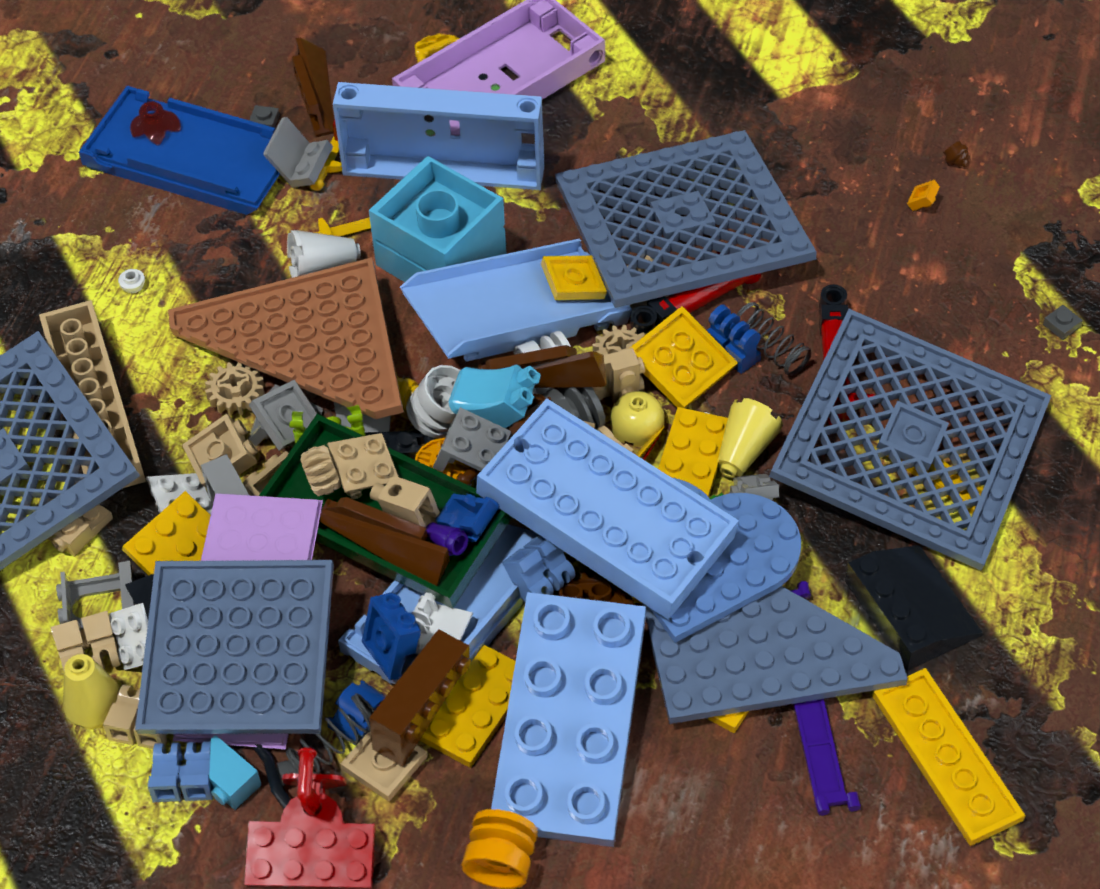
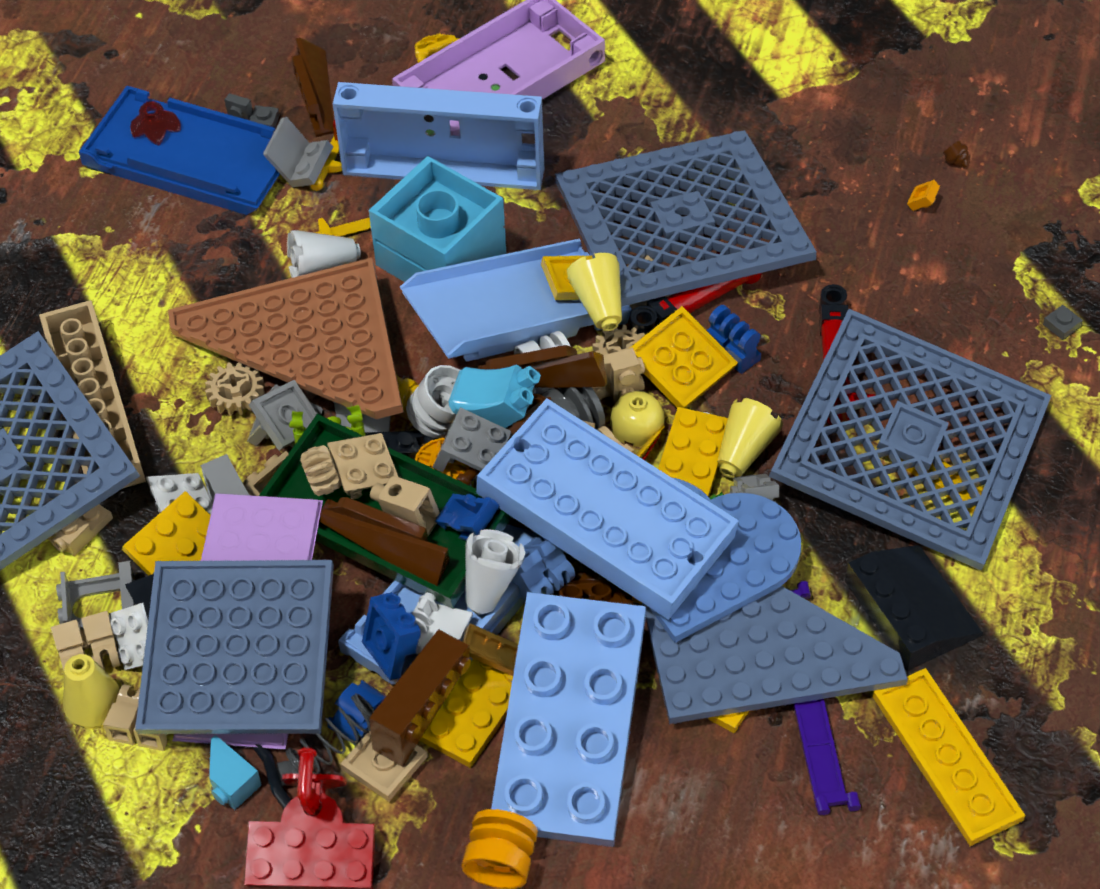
(131, 280): white plate -> none
(170, 777): medium blue legs -> none
(219, 439): tan plate -> none
(238, 106): none -> dark grey plate
(447, 537): dark purple cone -> none
(490, 567): none -> white cone
(491, 649): none -> pearl gold plate
(598, 288): none -> light yellow cone
(790, 358): dark grey piece -> none

